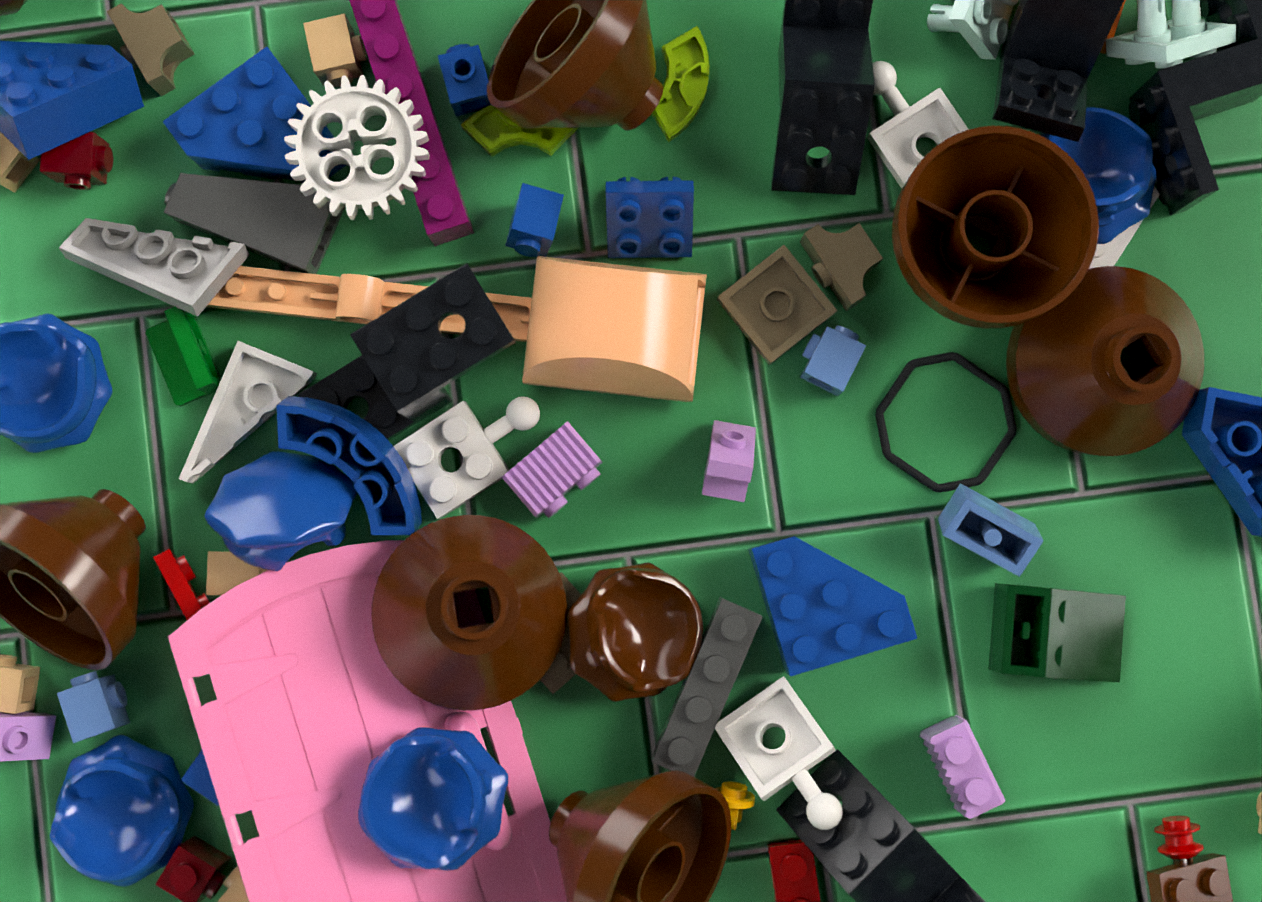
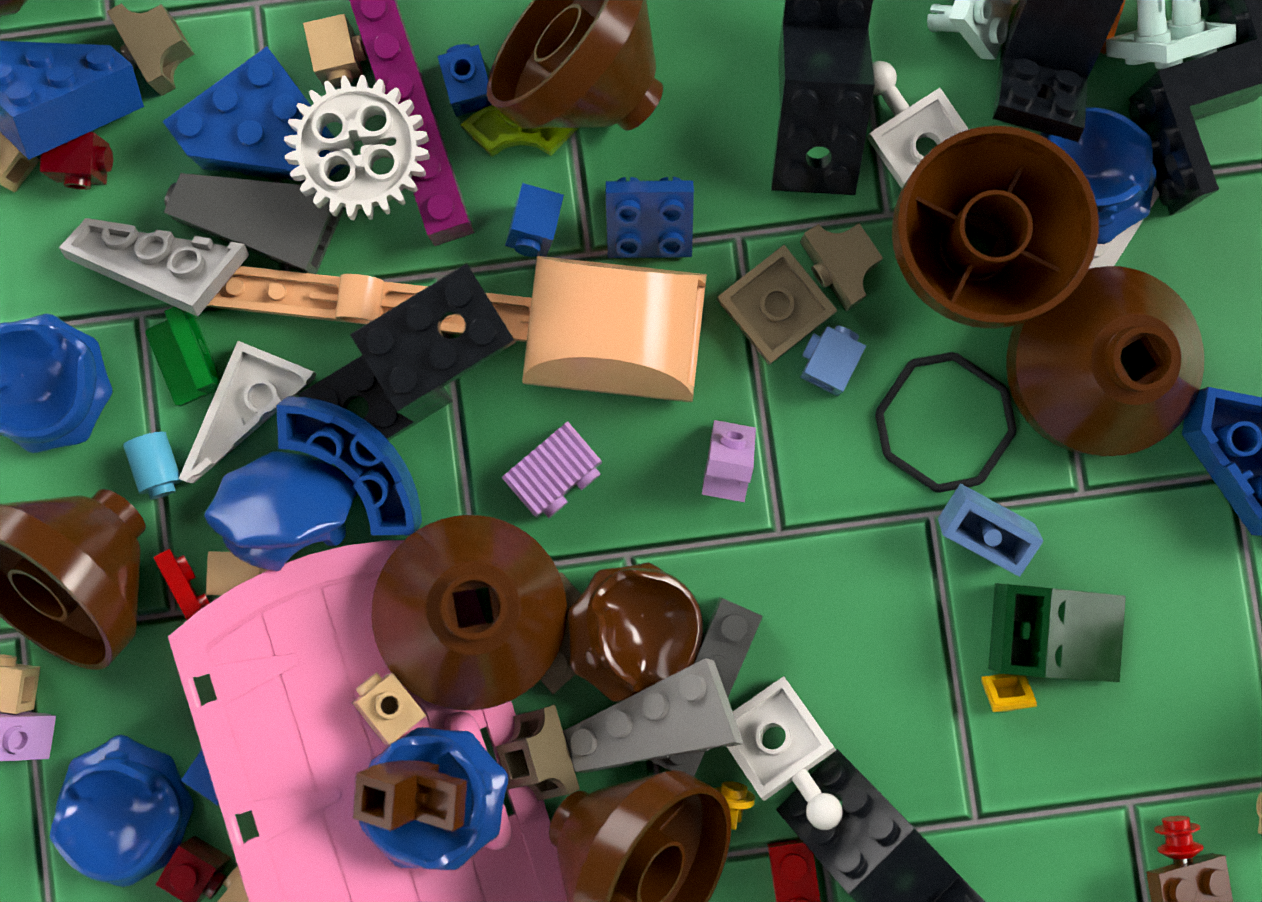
(93, 705): medium blue brick -> none
(152, 464): none -> medium azure brick
(387, 707): none -> tan brick
(409, 791): none -> reddish brown brick
(481, 460): white plate -> none
(539, 755): none -> dark tan brick
(664, 720): none -> light grey wing
(684, 84): lime tile -> none
(825, 607): blue brick -> none
(962, 767): lavender brick -> none
(1008, 692): none -> yellow slope

